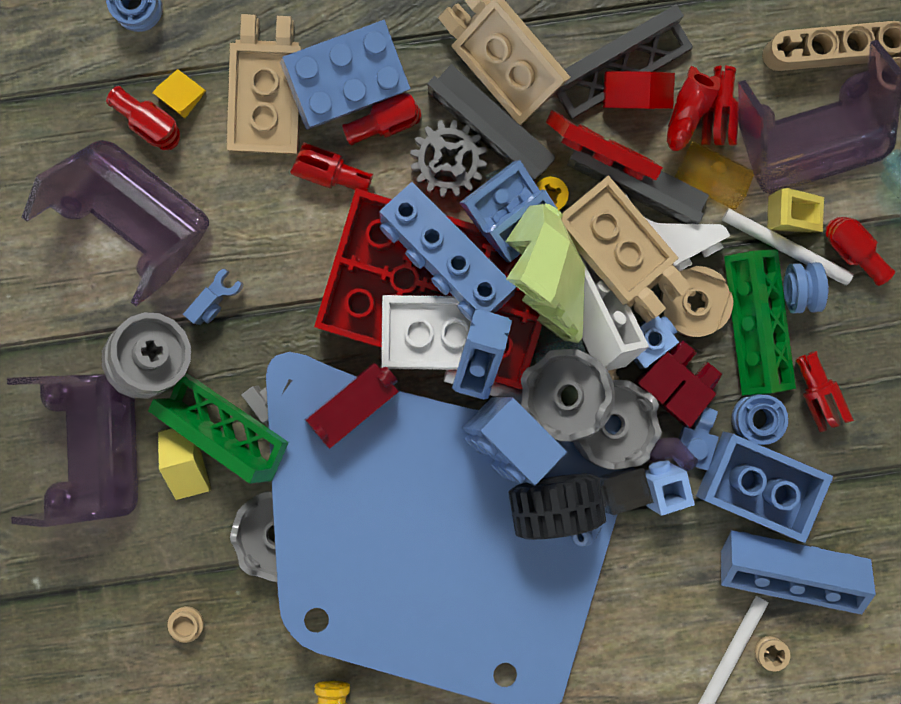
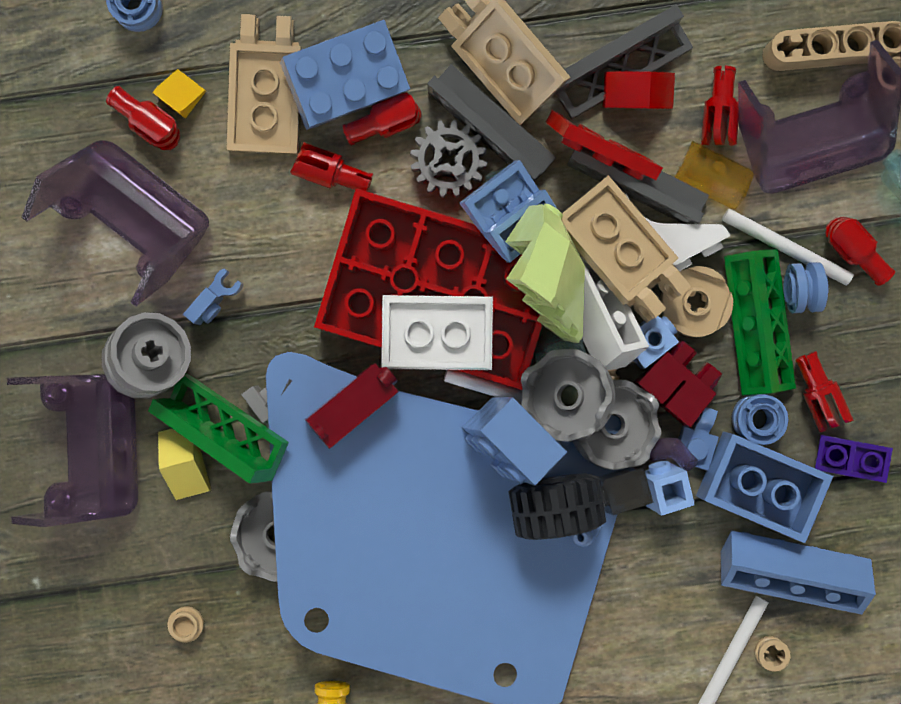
(445, 252): medium blue brick -> none
(482, 354): medium blue brick -> none
(560, 196): yellow wheel -> none
(691, 104): red animal -> none
(795, 211): light yellow slope -> none
(853, 458): none -> dark purple slope

